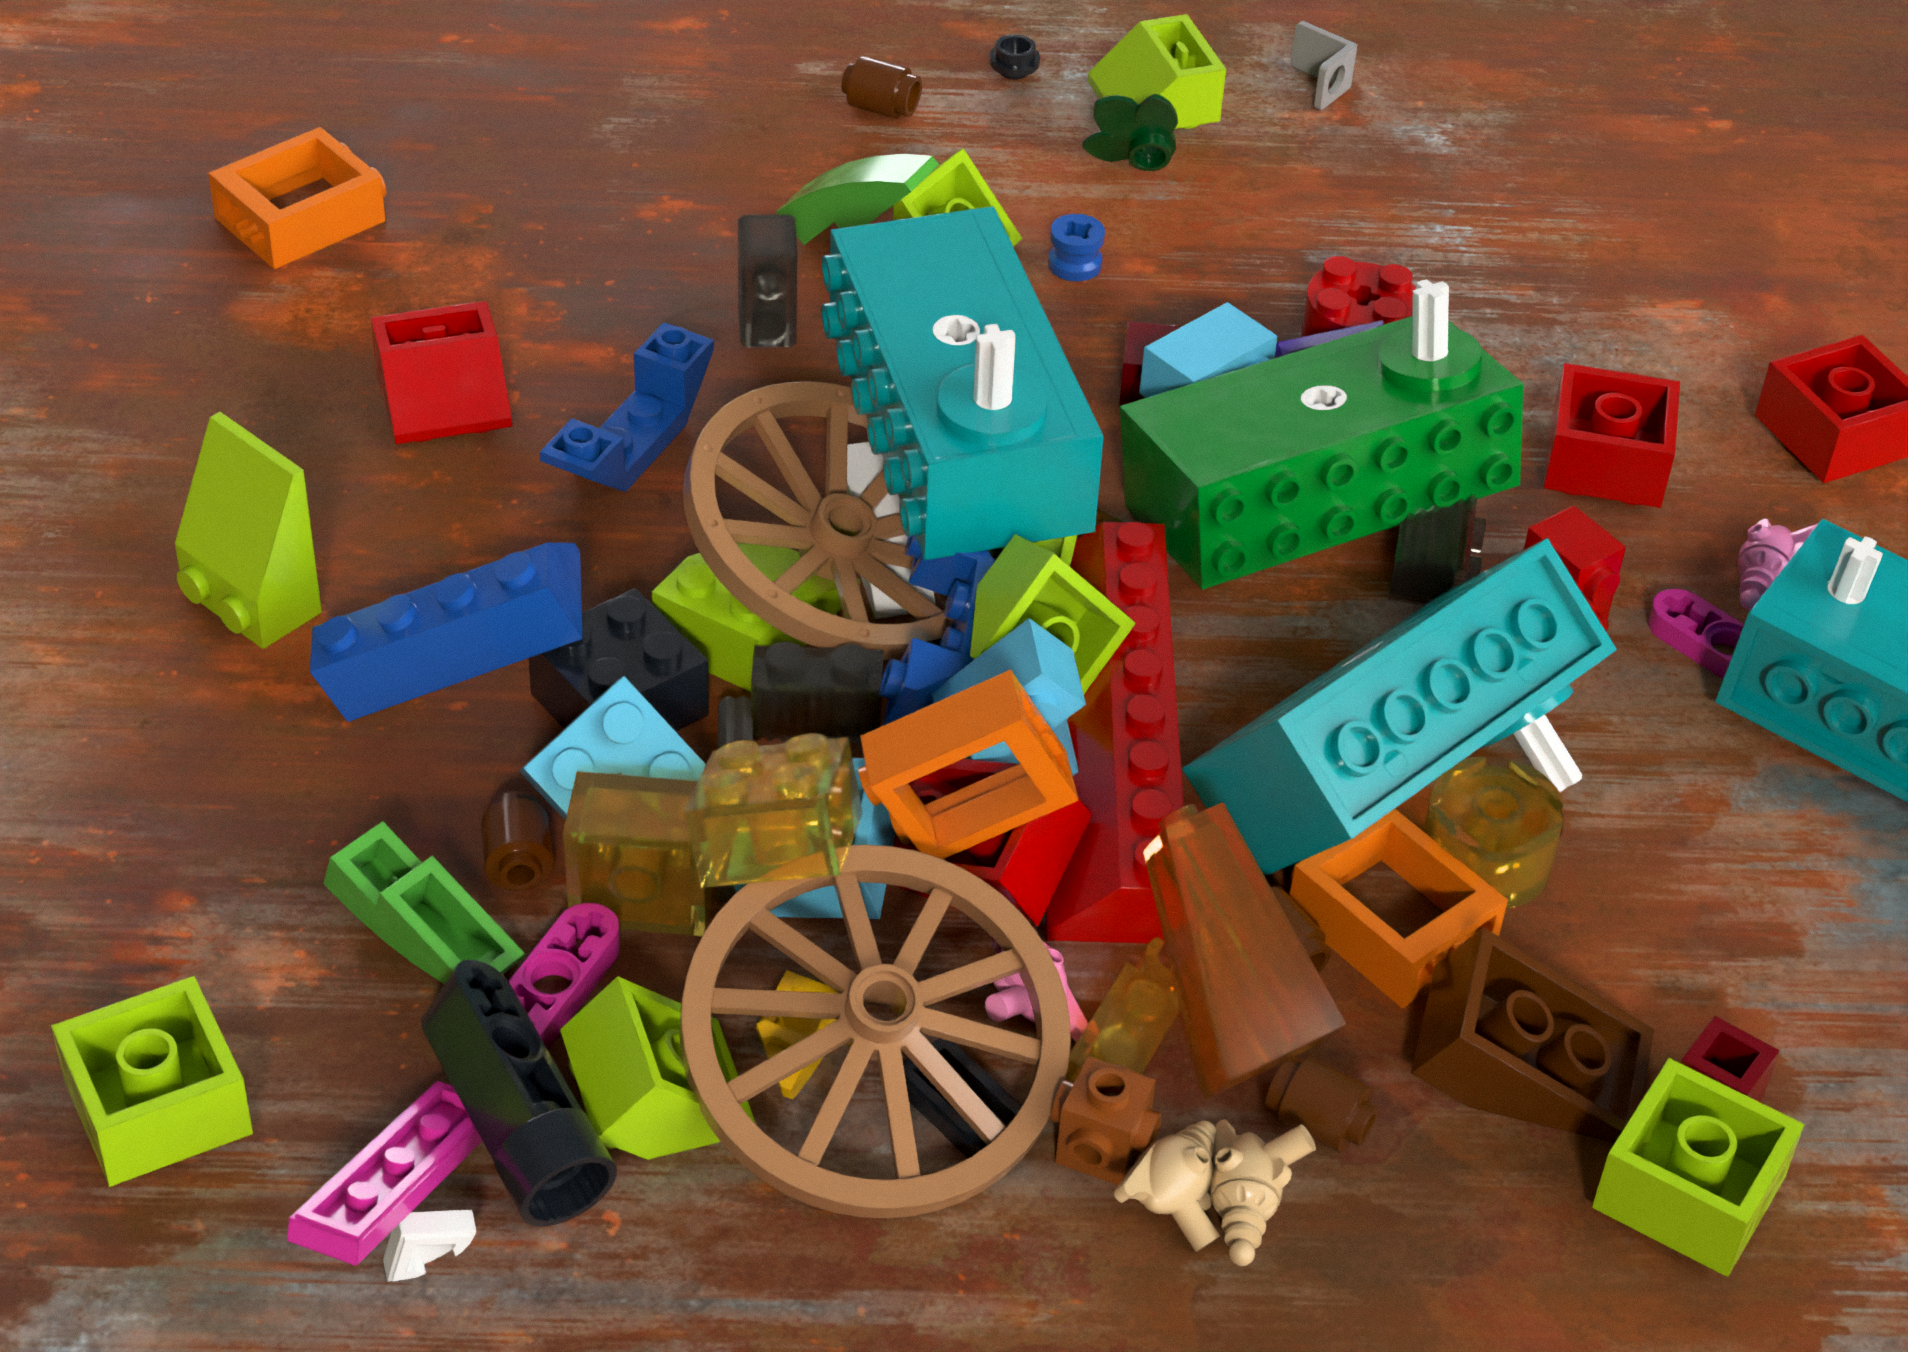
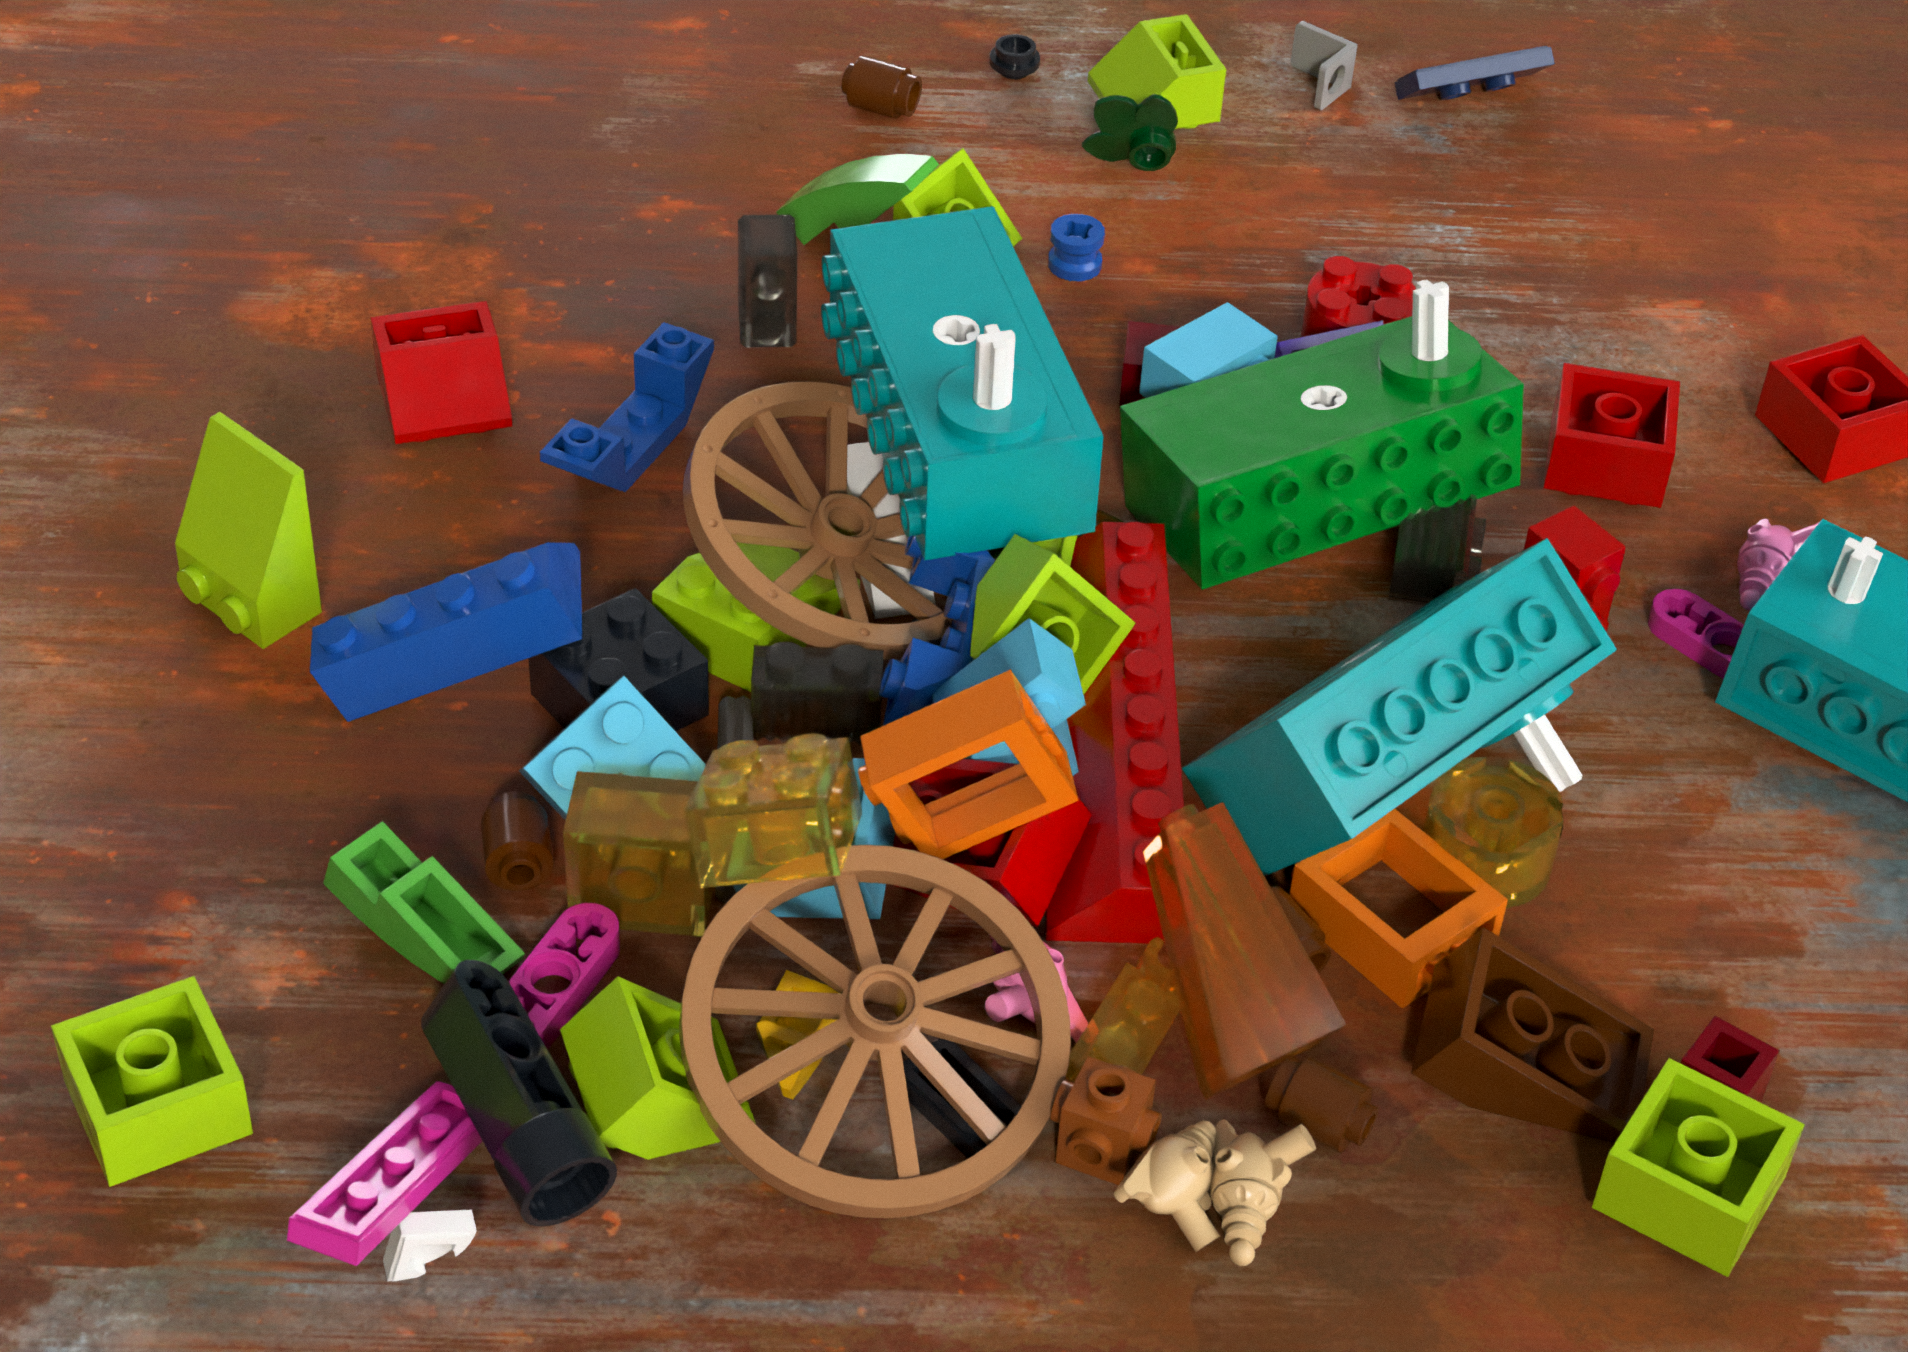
(284, 235): orange window -> none
(1493, 71): none -> plate

